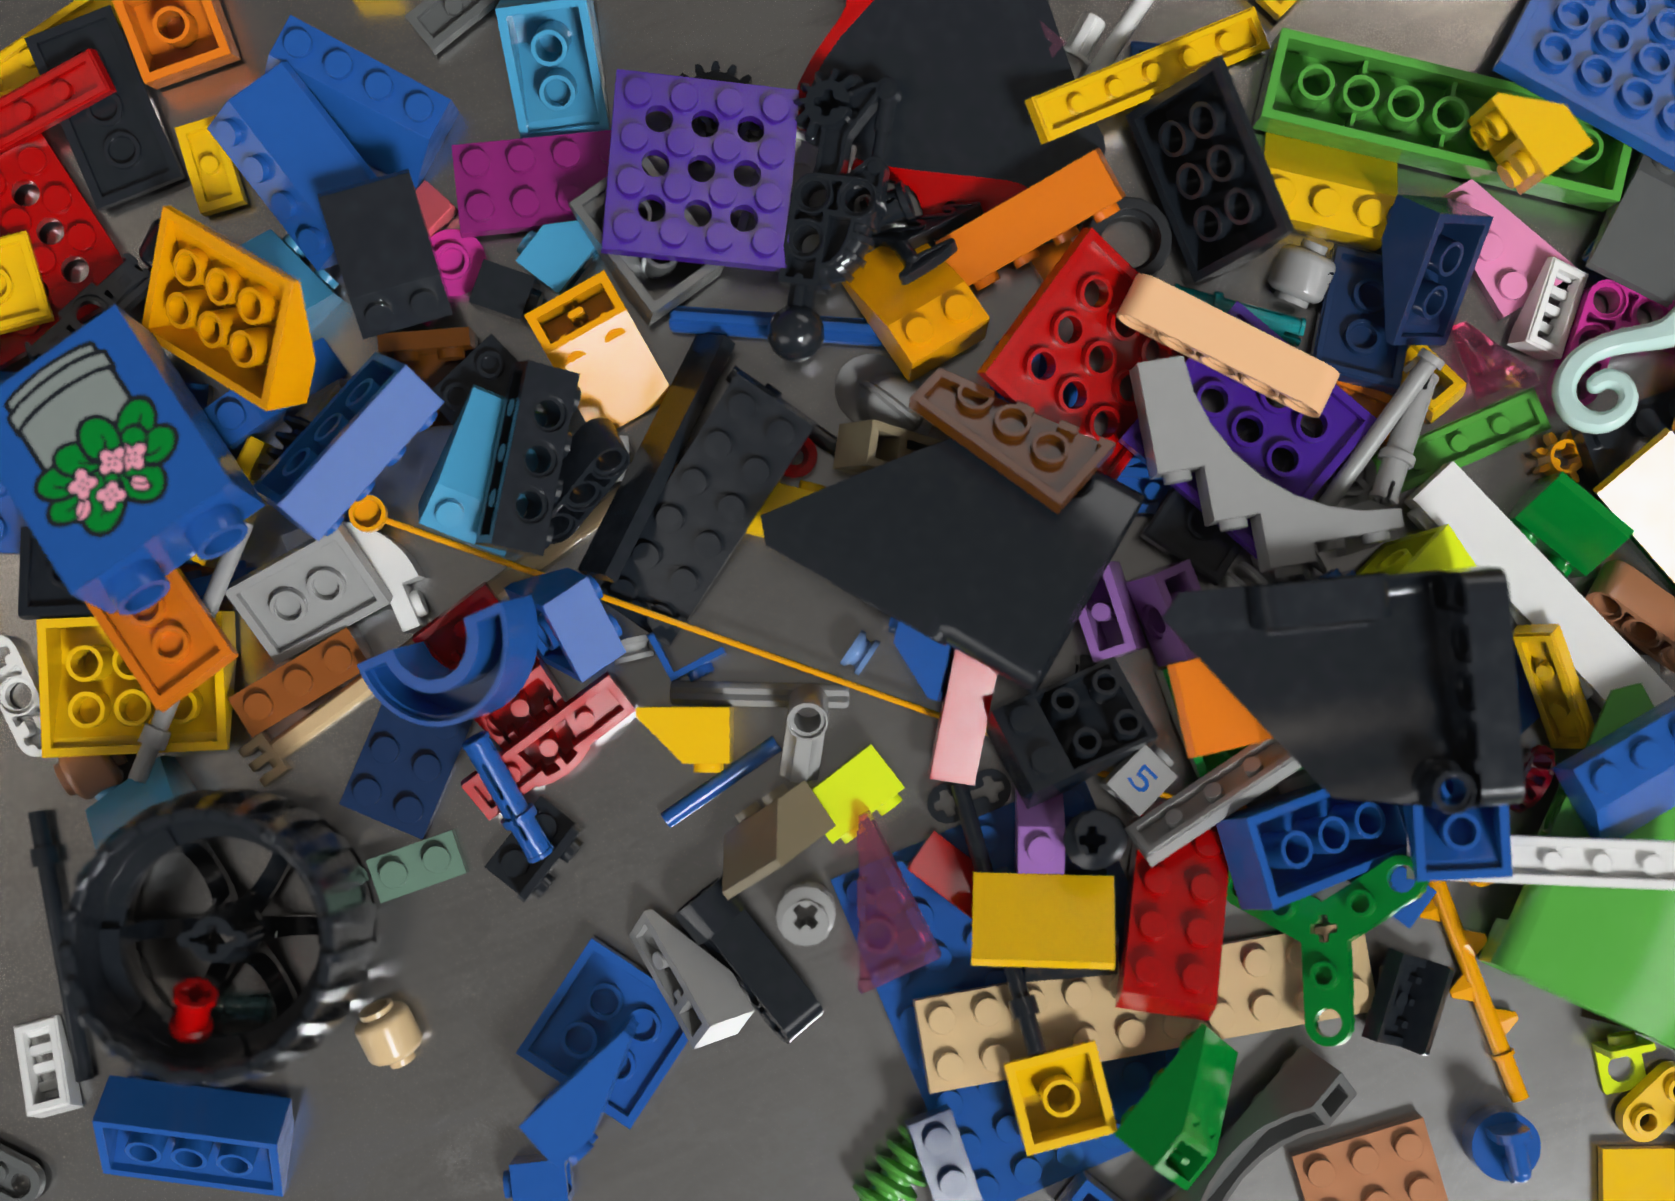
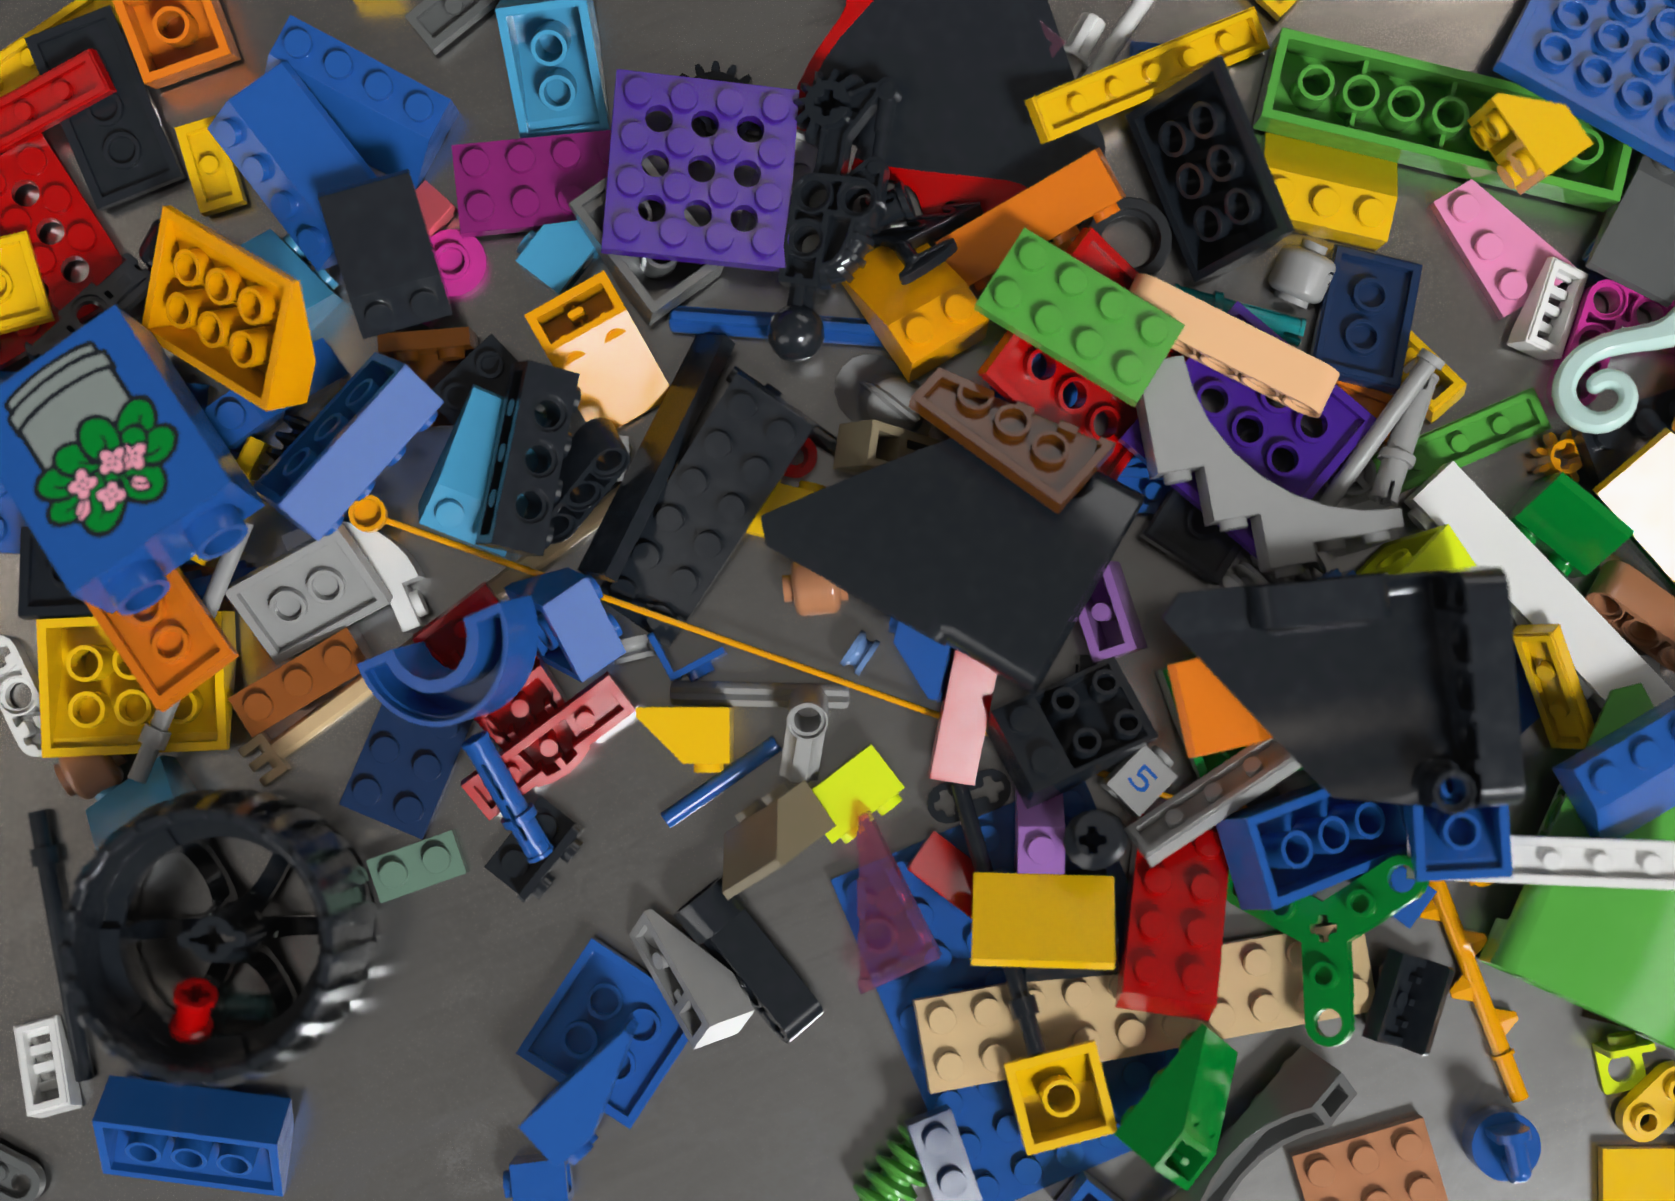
(388, 1033): tan head -> none
(505, 292): black brick -> none
(806, 931): light grey piece -> none
(811, 592): none -> nougat head
(1079, 317): none -> bright green plate
(1152, 597): medium lavender brick -> none
(1428, 266): dark blue slope -> none
(1489, 367): clear pink wing -> none
(1537, 776): dark red gear -> none

